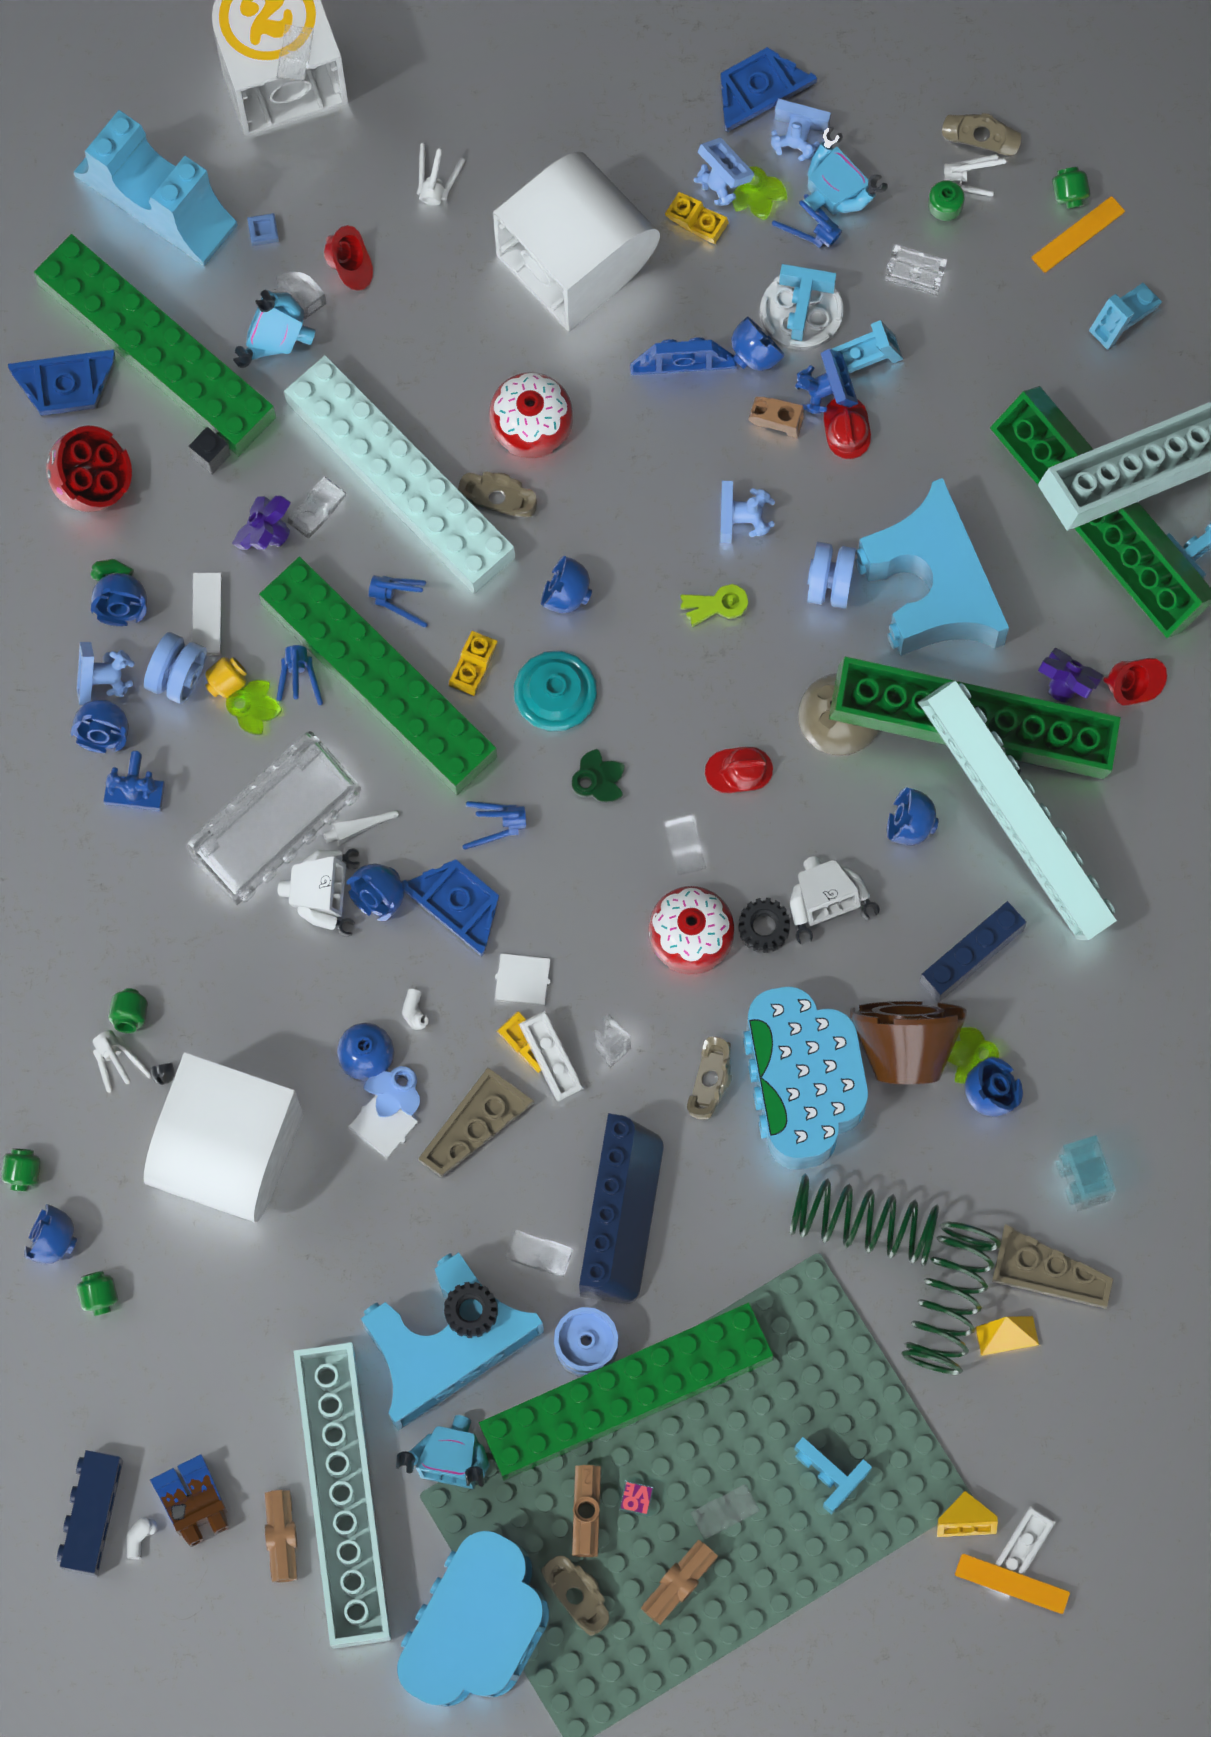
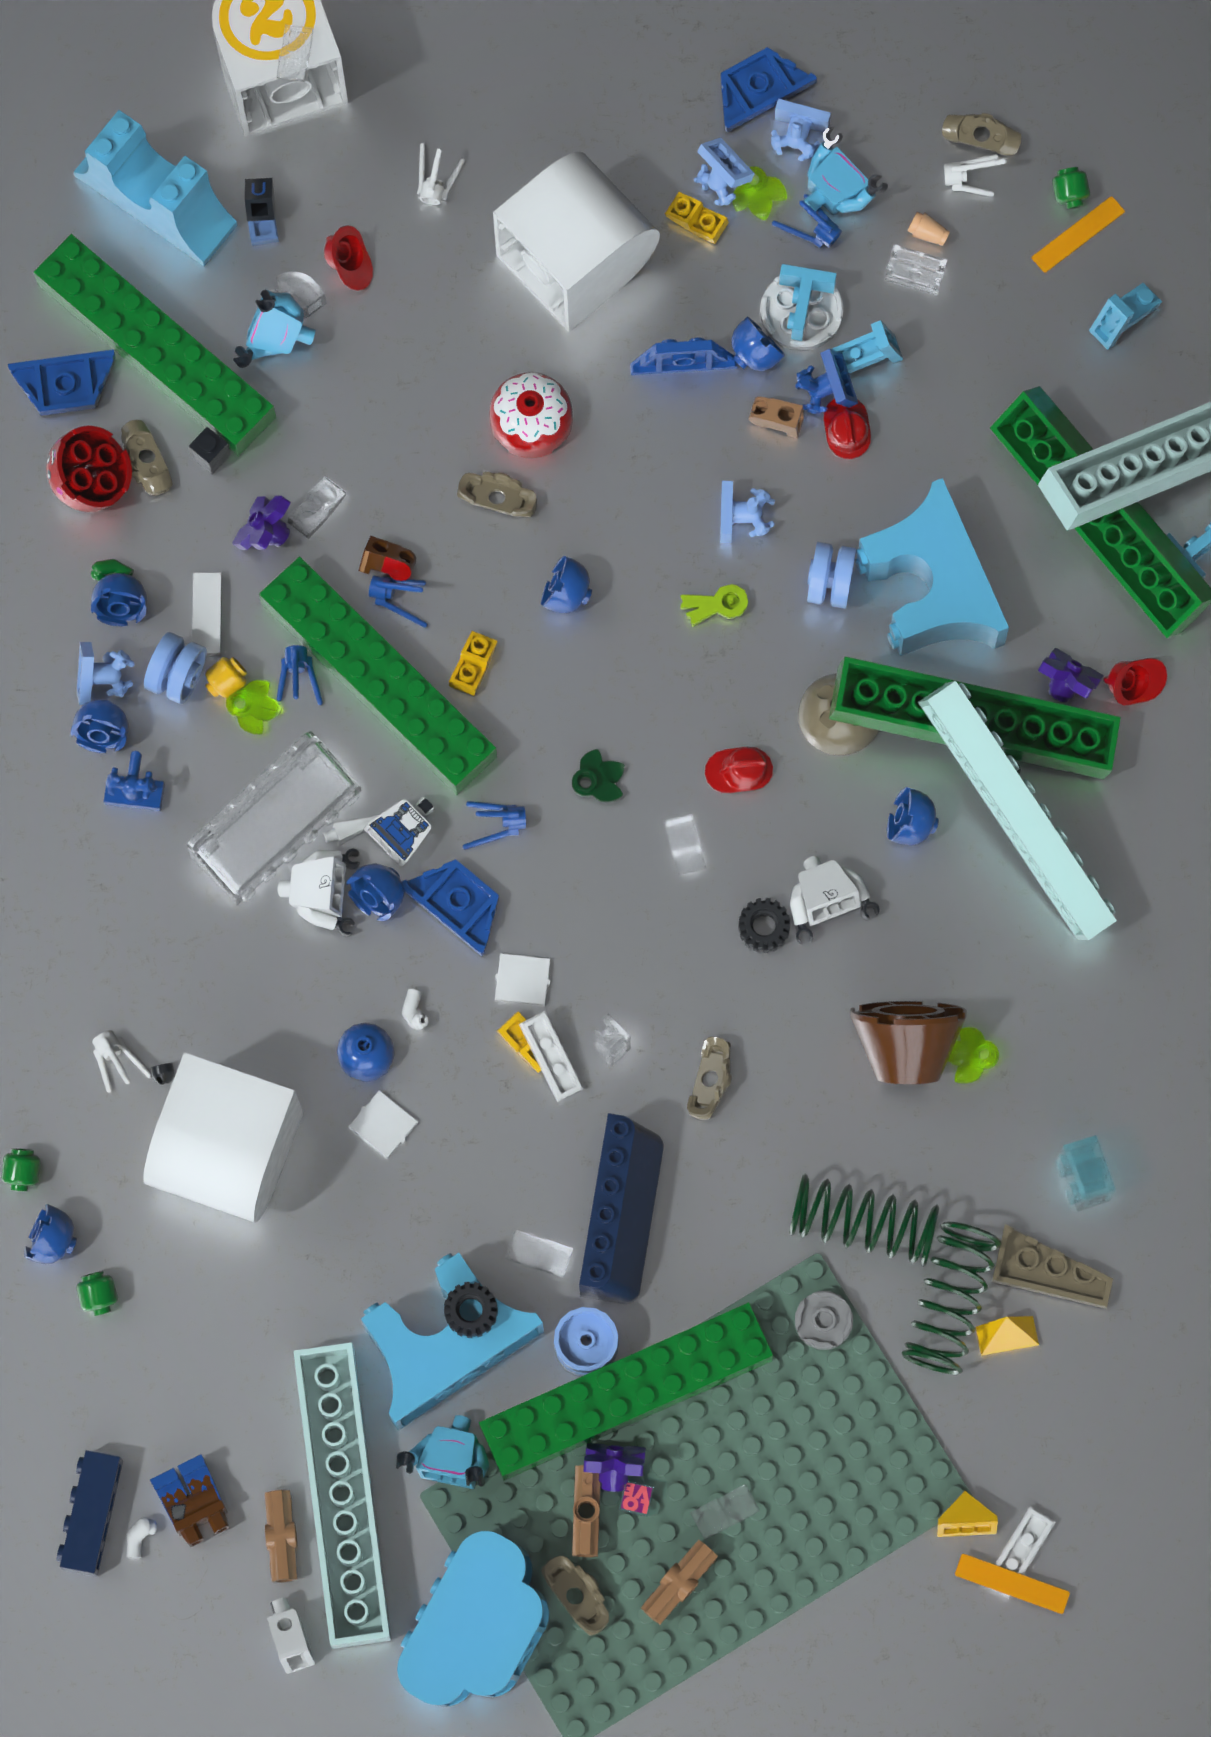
(128, 1010): green head -> none
(153, 475): none -> dark tan piece
(259, 199): none -> black brick
(290, 1644): none -> white torso
(387, 558): none -> reddish brown leg
(392, 1095): light blue plate -> none
(399, 474): light aqua brick -> none
(401, 828): none -> torso
(479, 1117): dark tan wing -> none
(555, 691): teal piece -> none
(614, 1464): none -> dark purple plant
(689, 947): cylinder -> none
(804, 1075): medium azure brick -> none
(823, 1320): none -> light grey tile
(830, 1474): medium azure bracket -> none
(928, 229): none -> light nougat cone
(946, 200): green head -> none
(973, 951): dark blue brick -> none
(993, 1088): blue cylinder -> none

